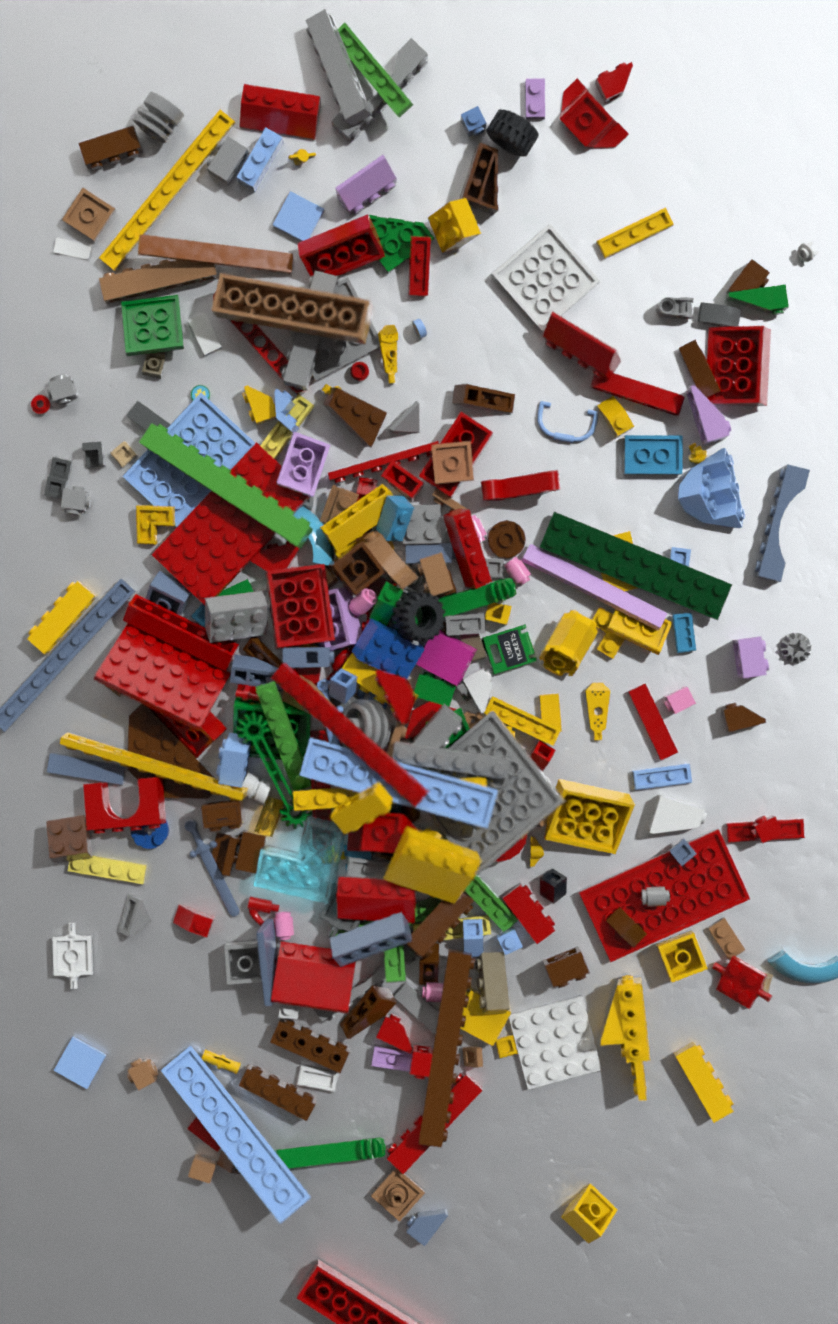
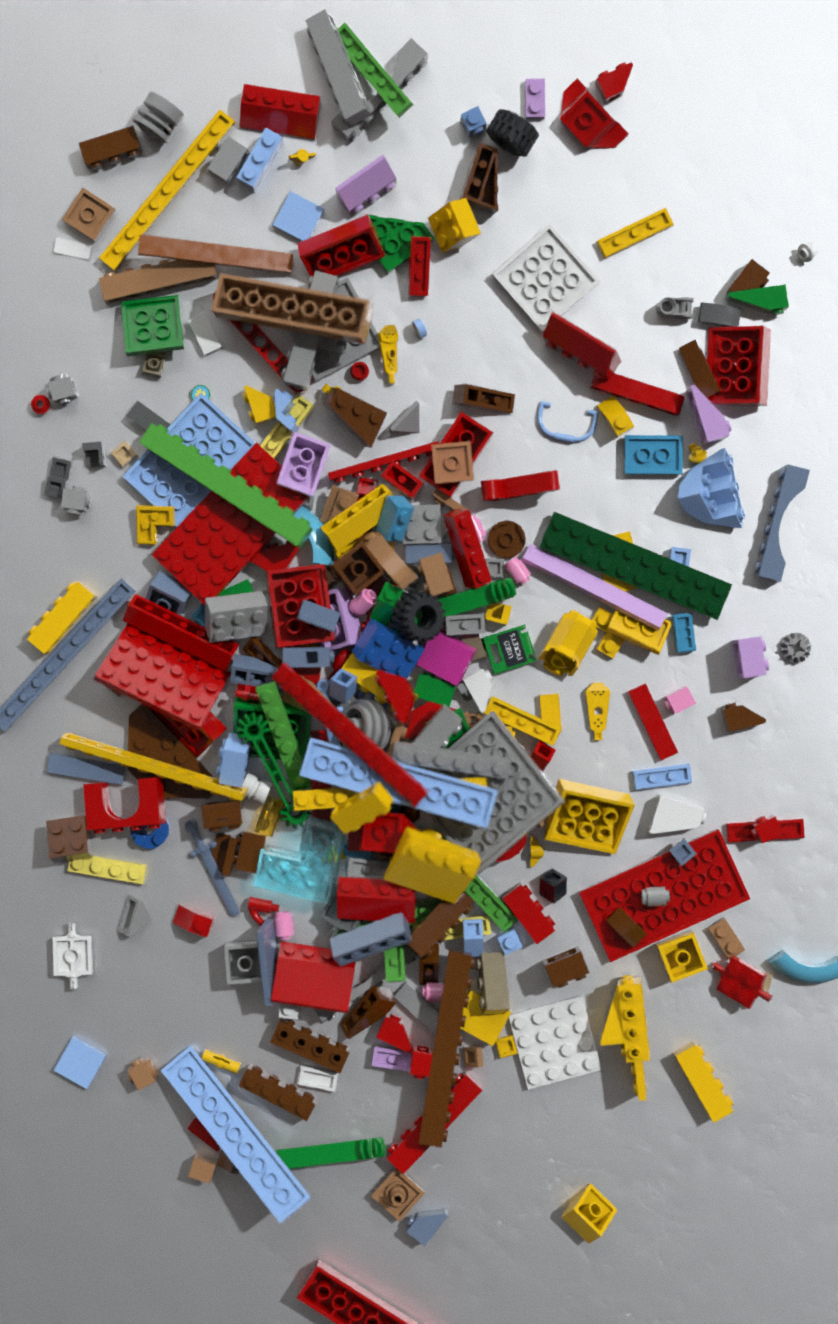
(318, 615): none -> sand blue panel

